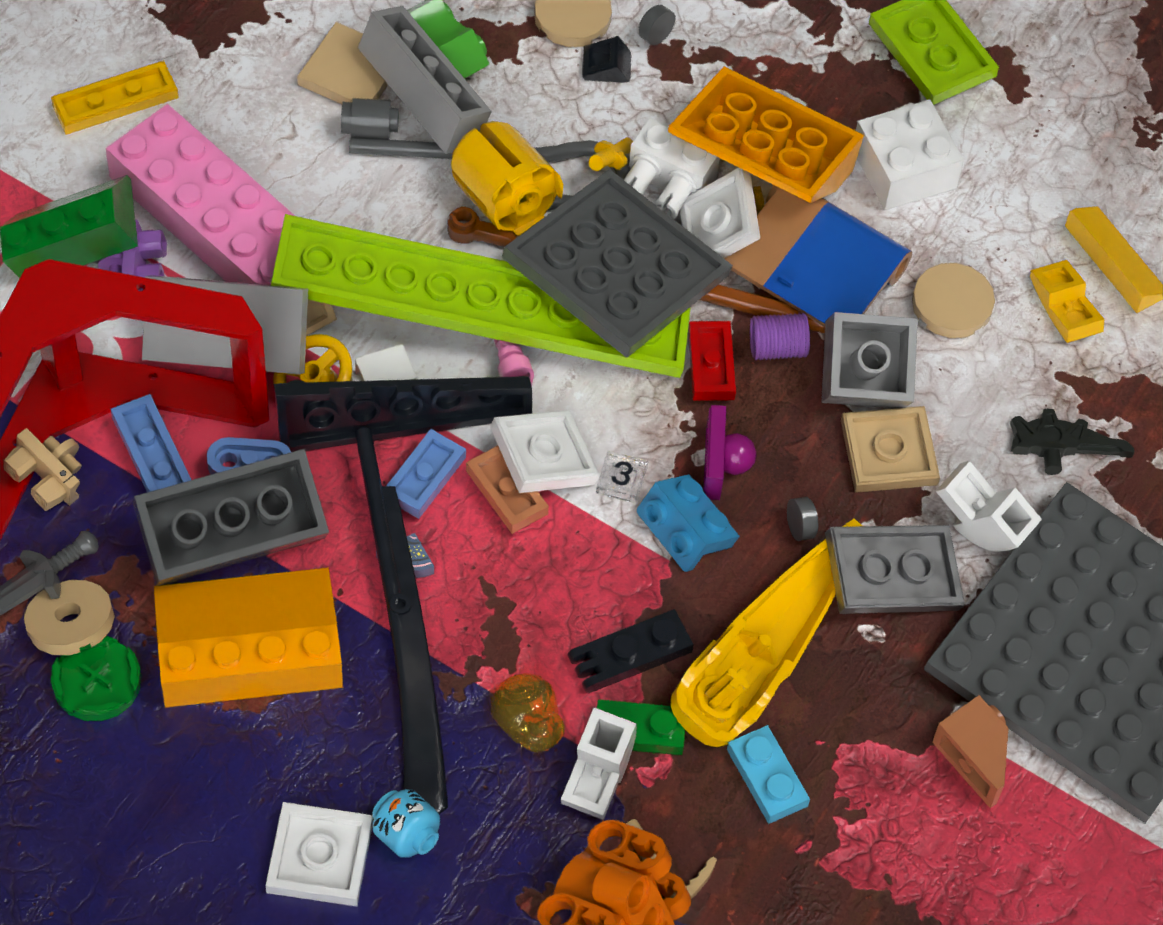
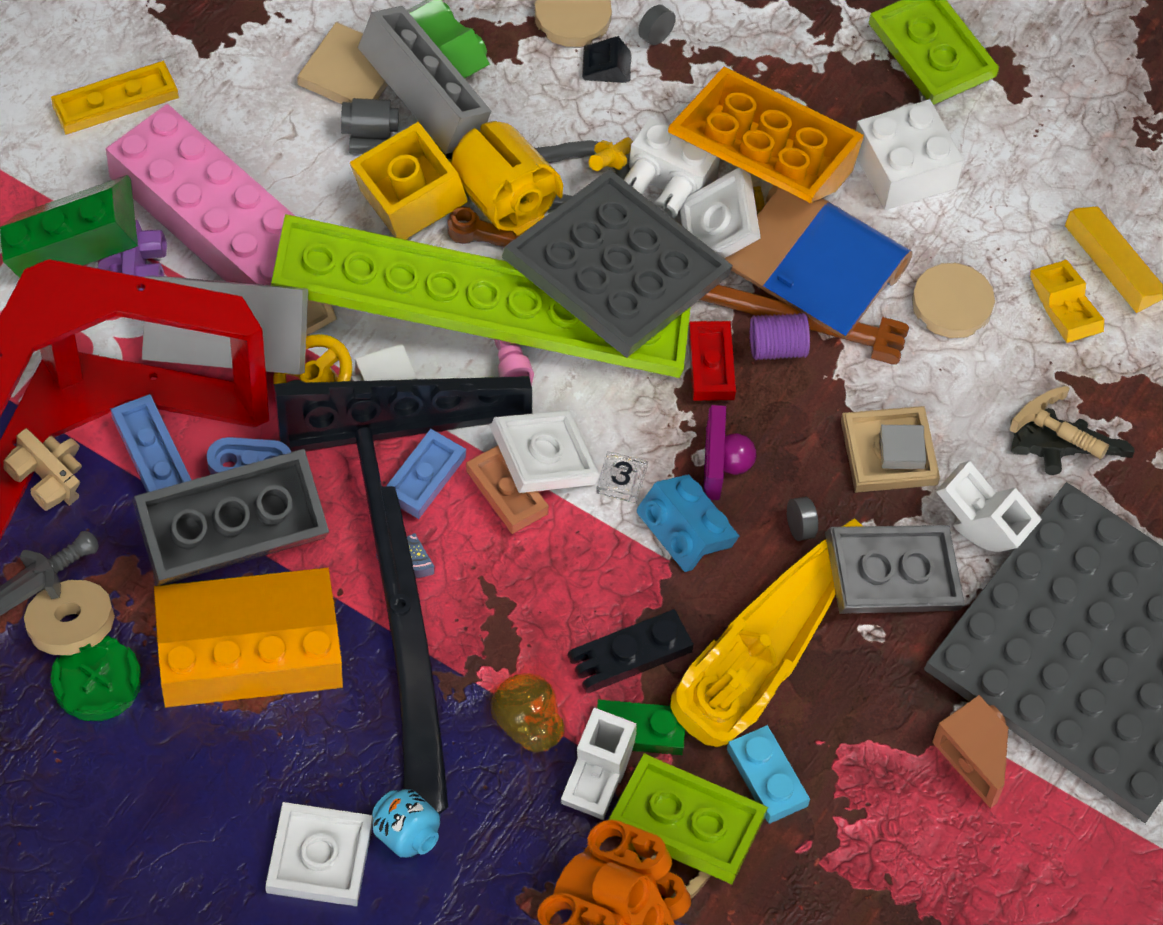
(408, 181): none -> yellow brick
(692, 816): none -> lime plate
(869, 360): light grey brick -> none
(902, 446): none -> light grey tile
(1036, 413): none -> tan piece

